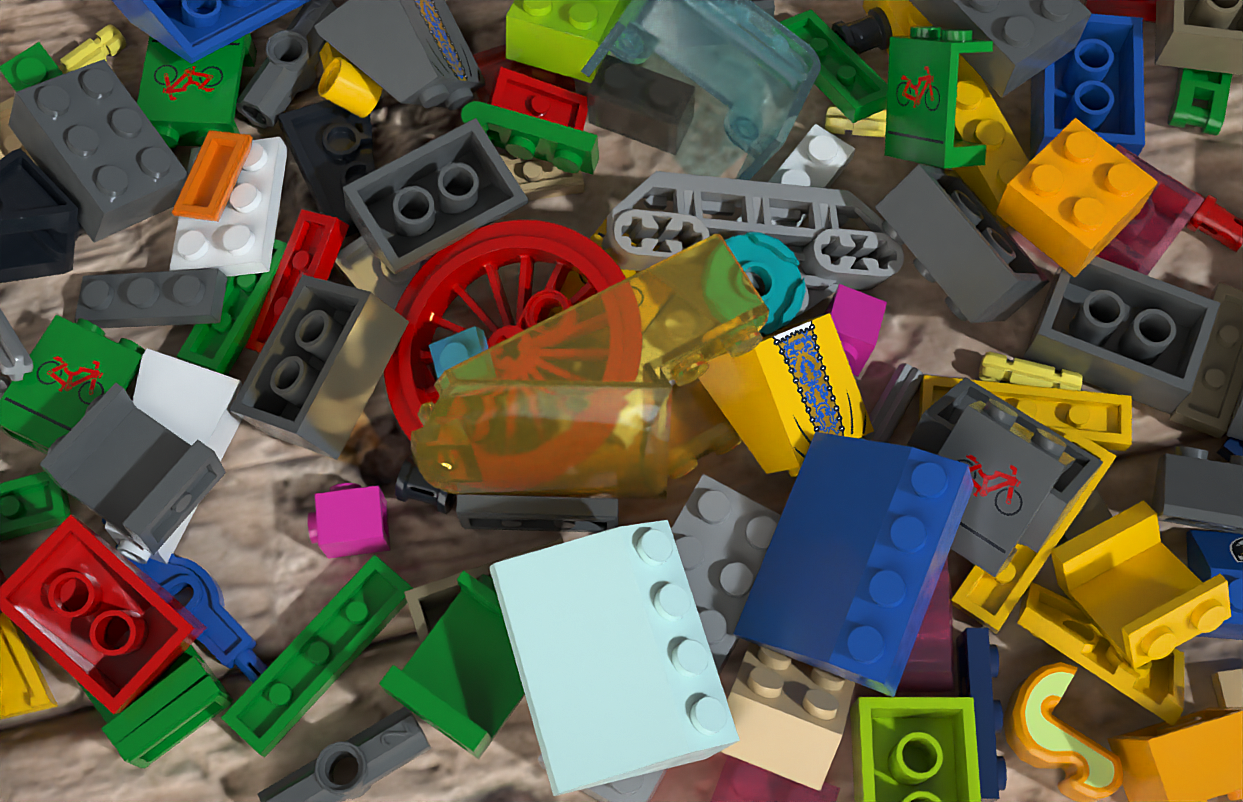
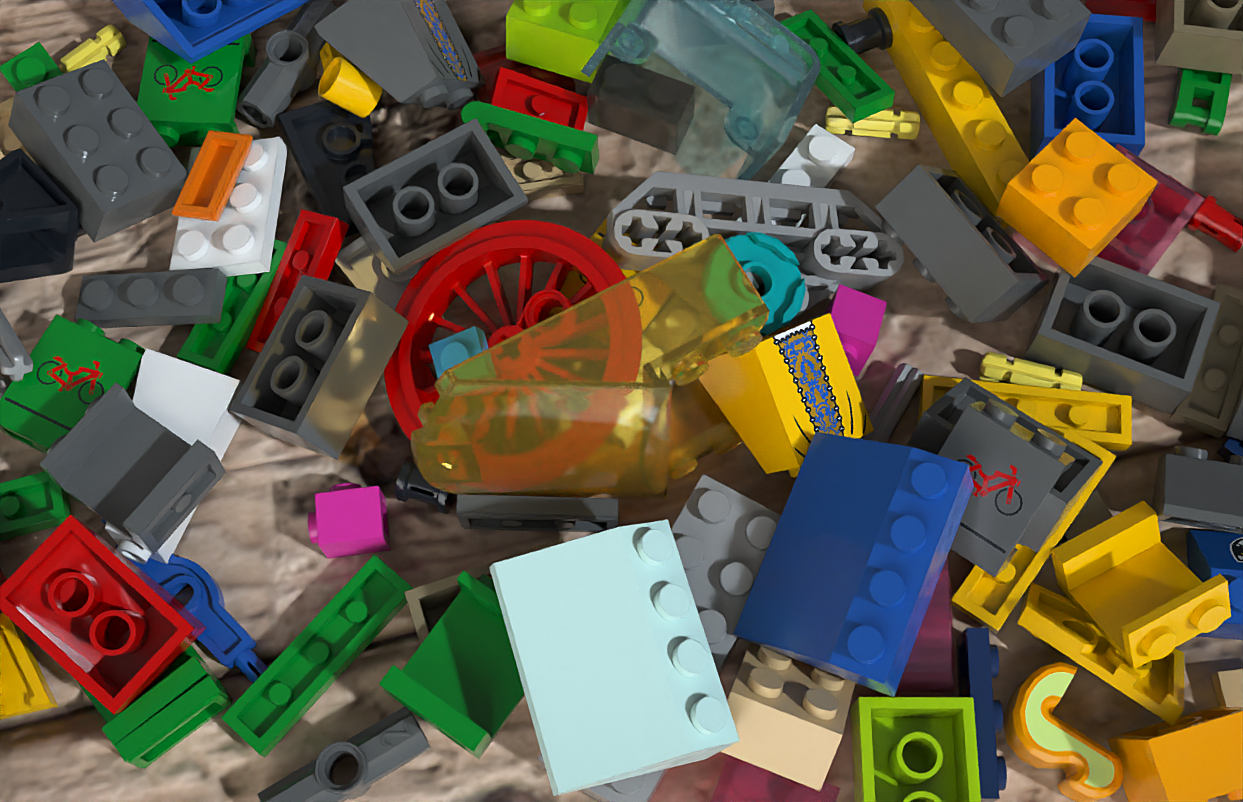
(925, 95): green panel -> none

